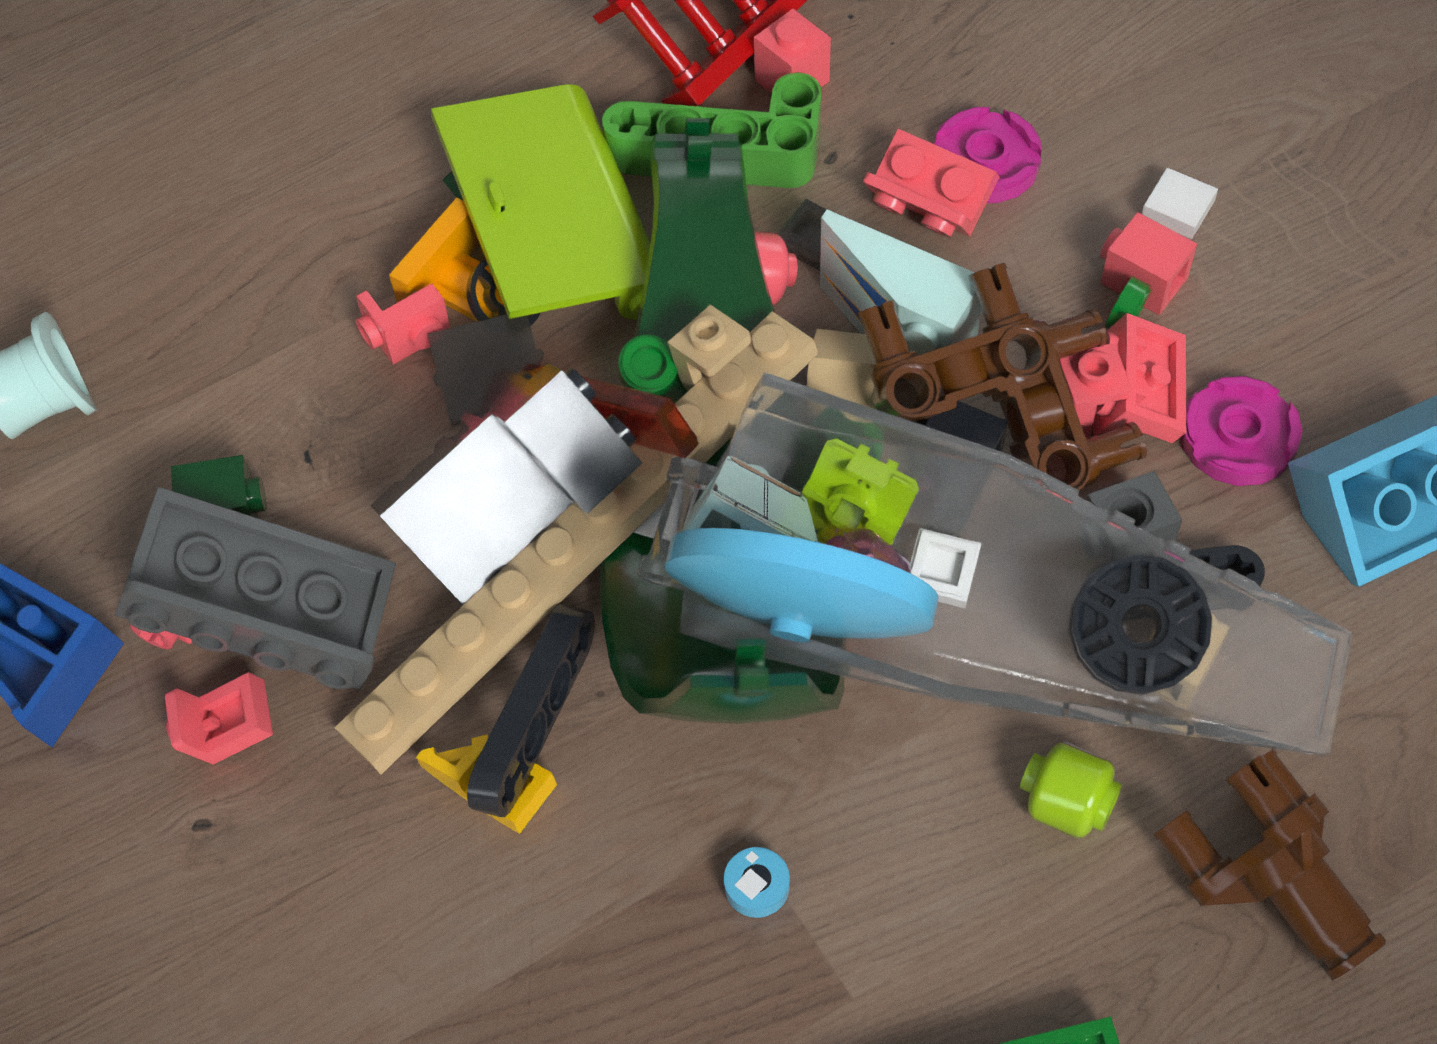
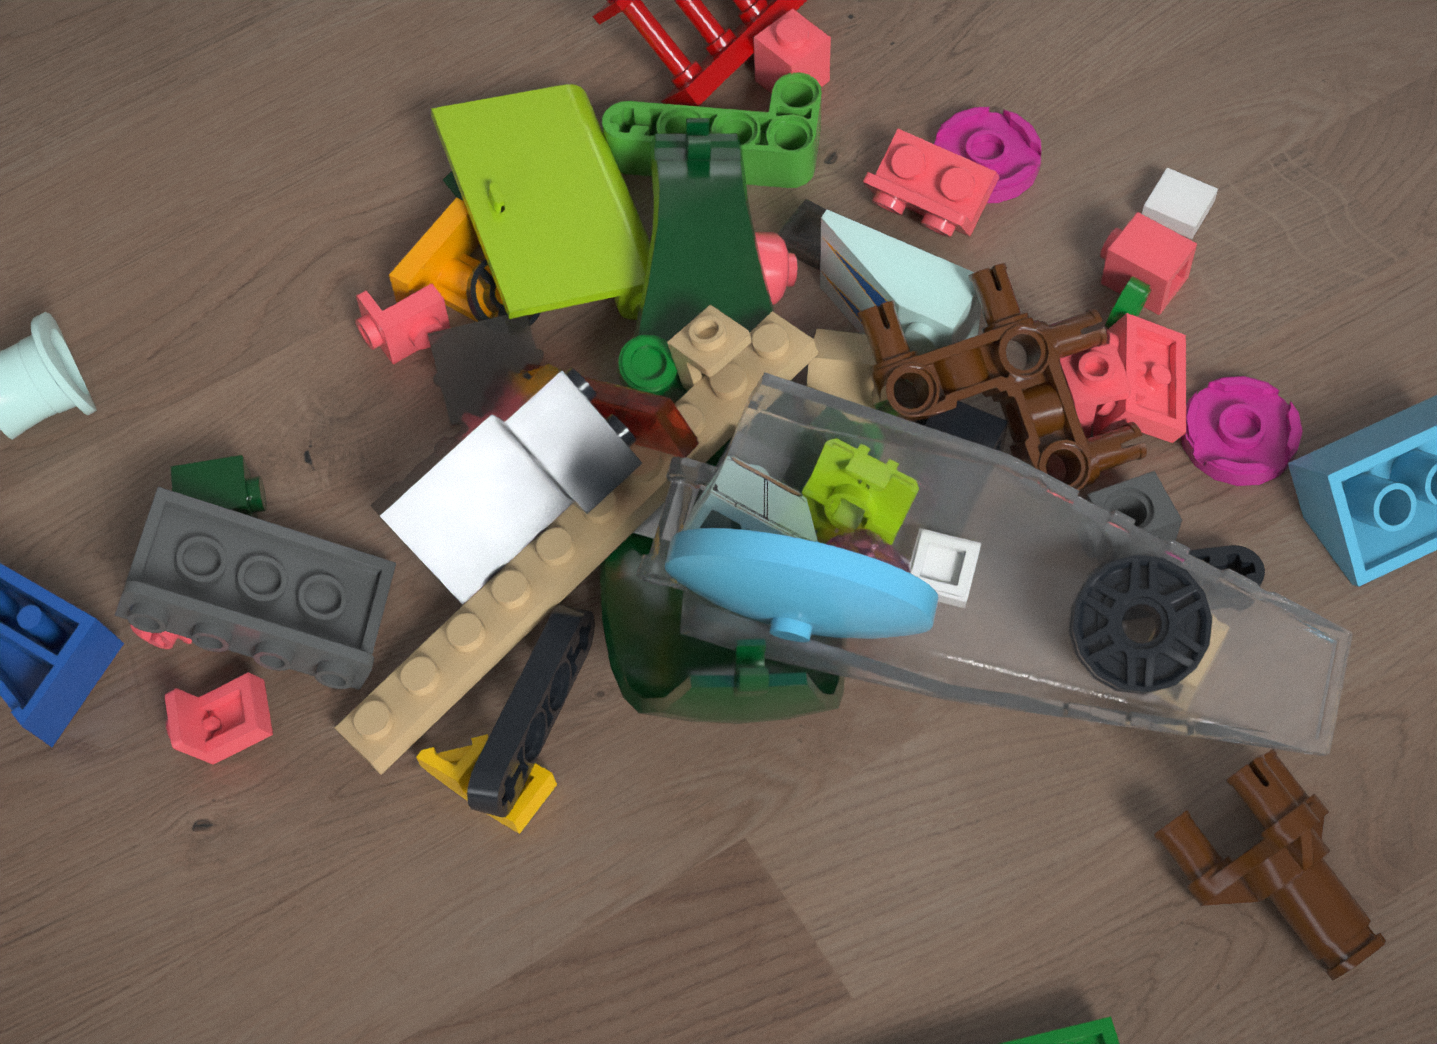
(756, 882): medium azure tile -> none
(1071, 789): lime head -> none

